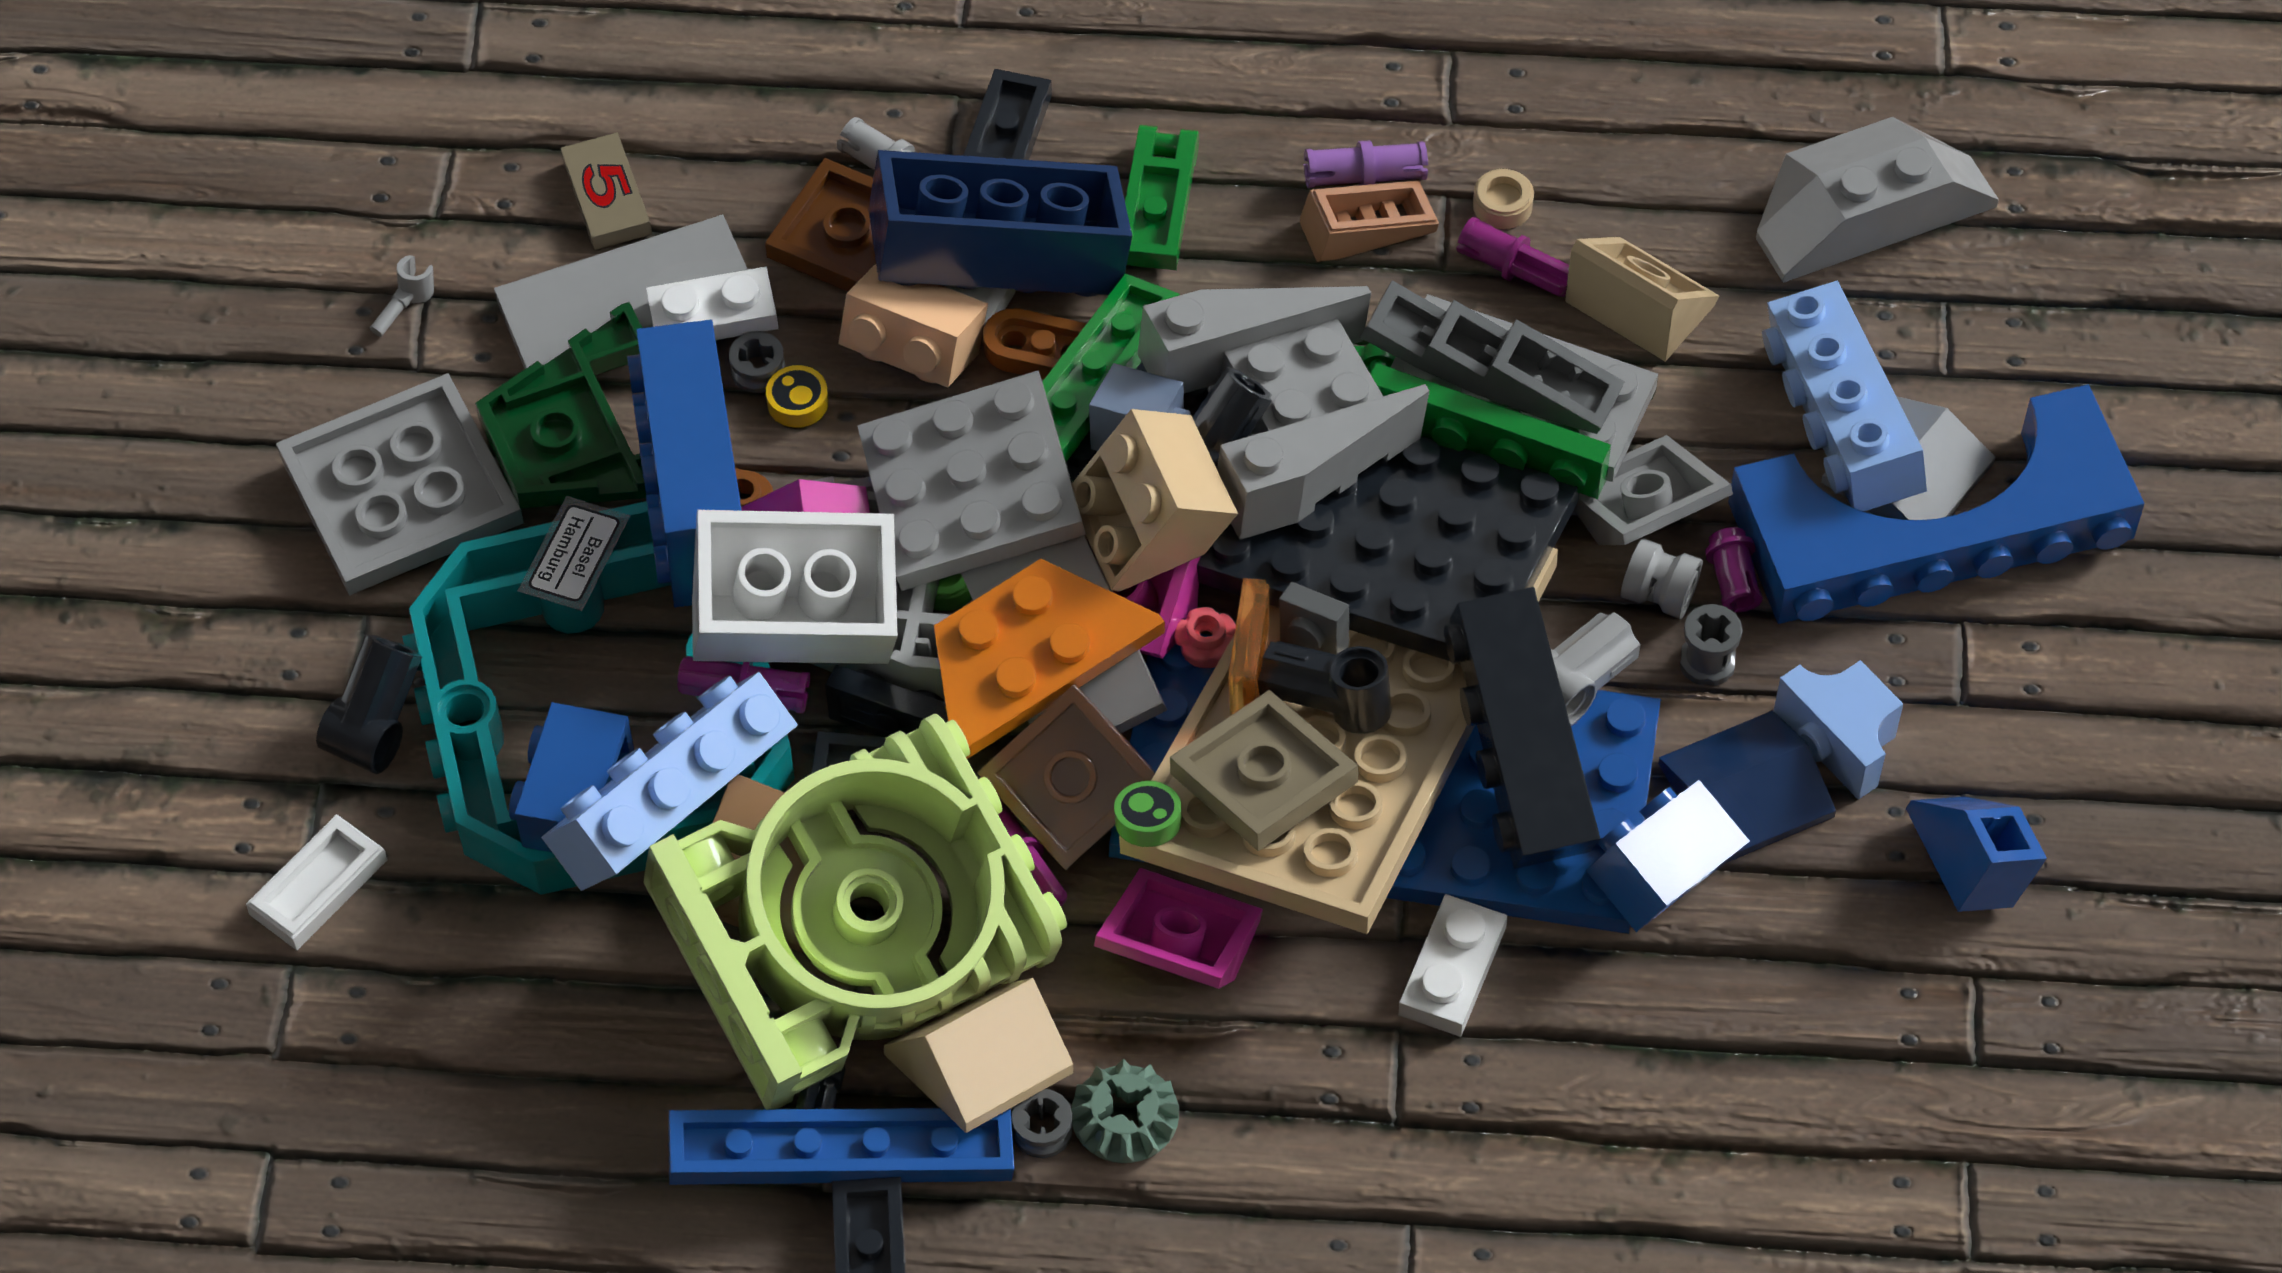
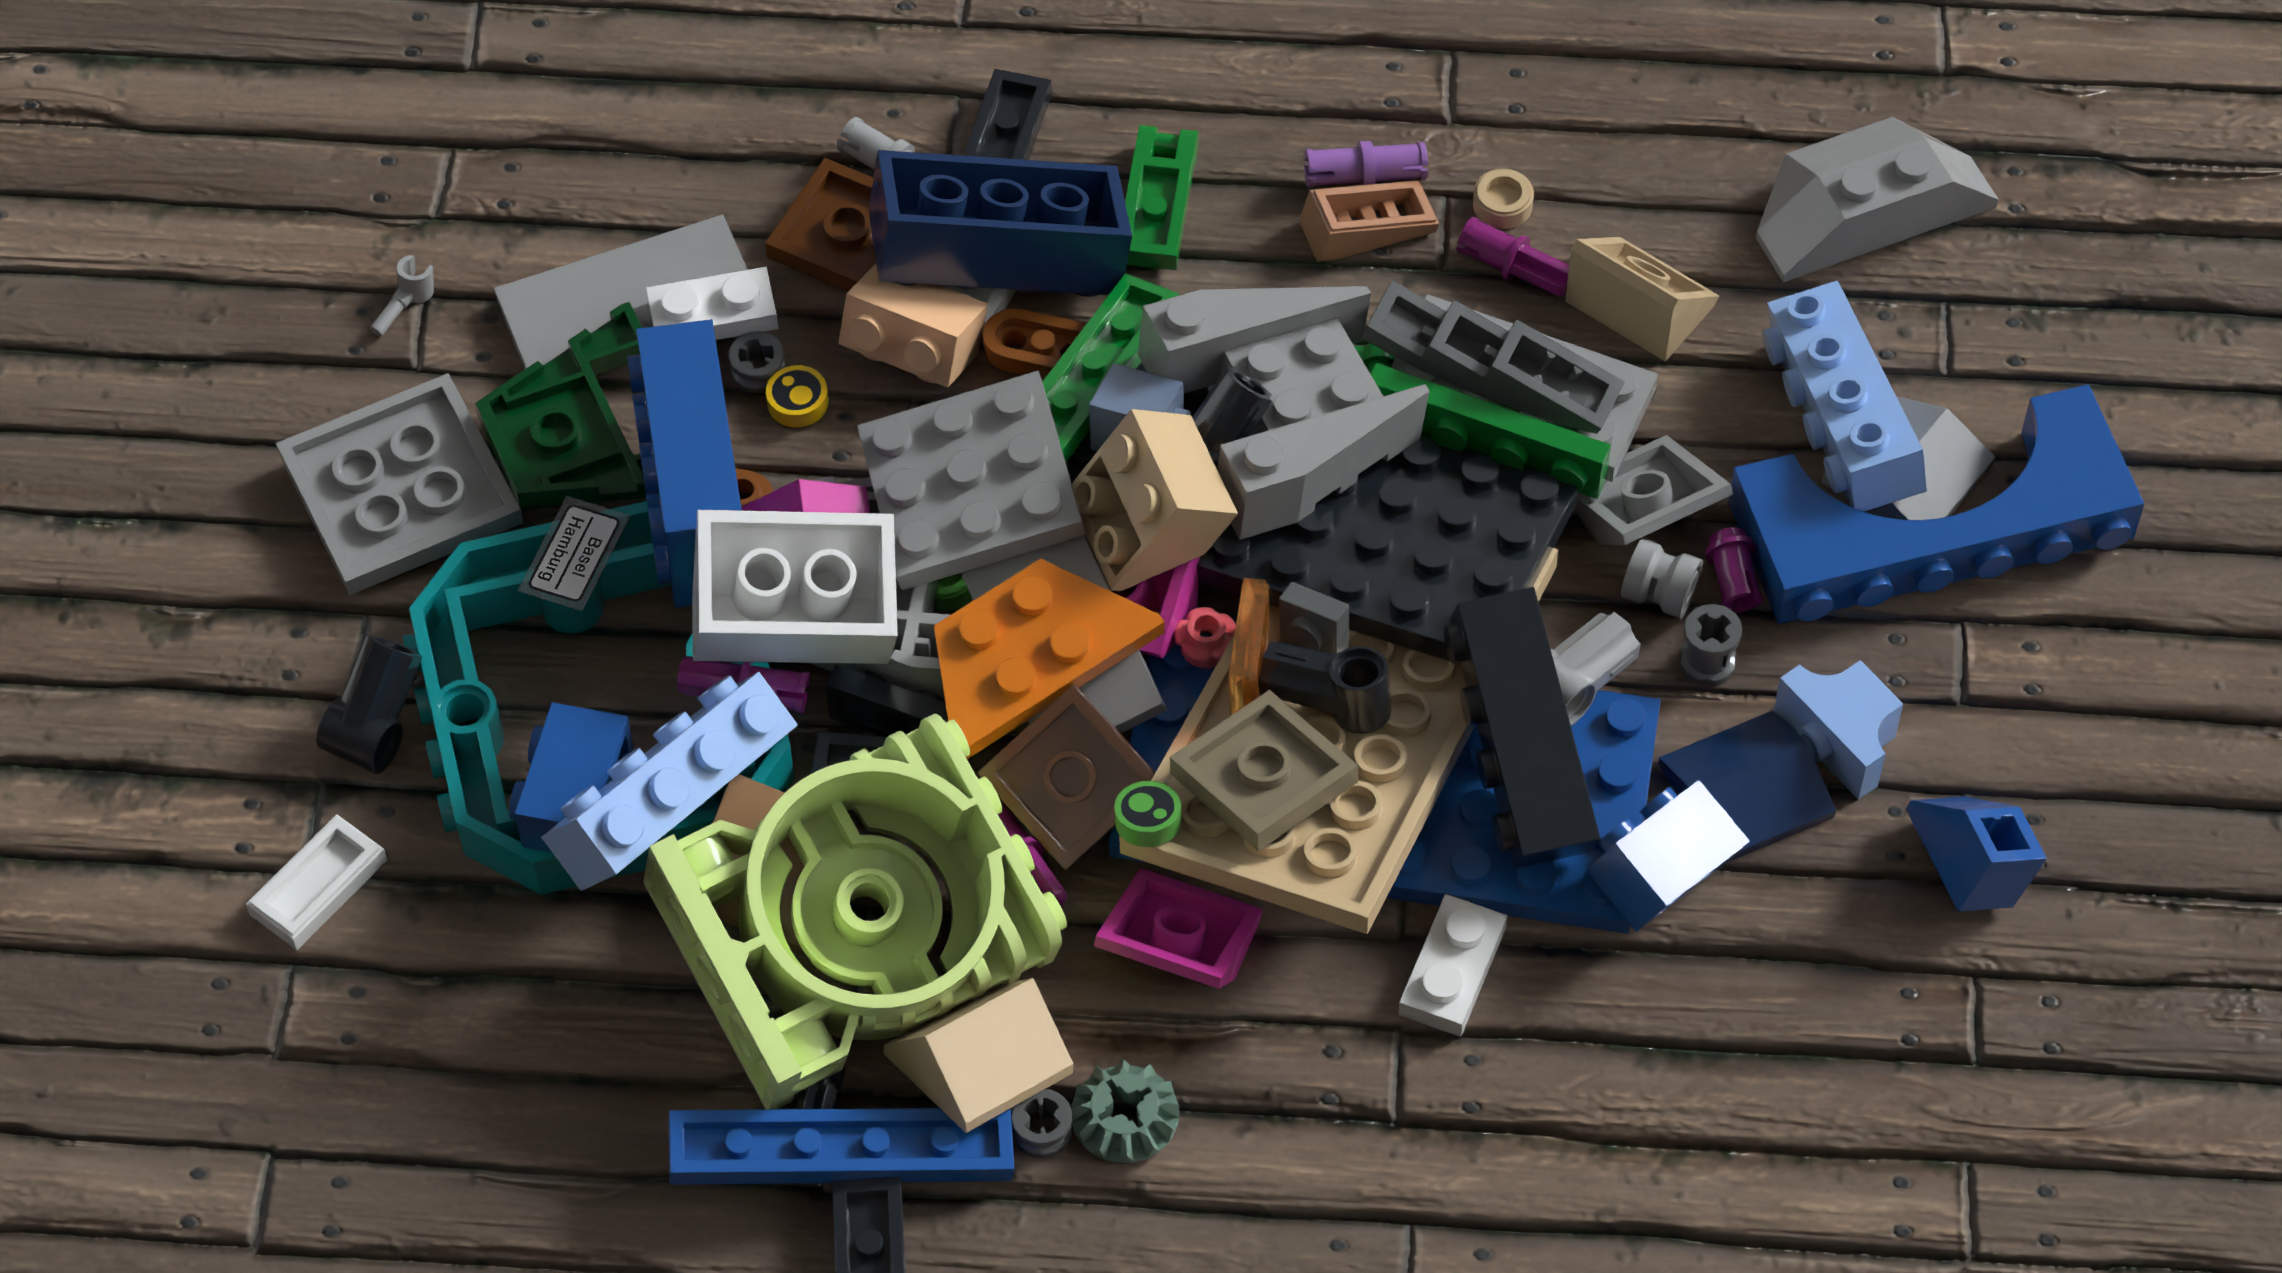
(606, 191): dark tan tile -> none

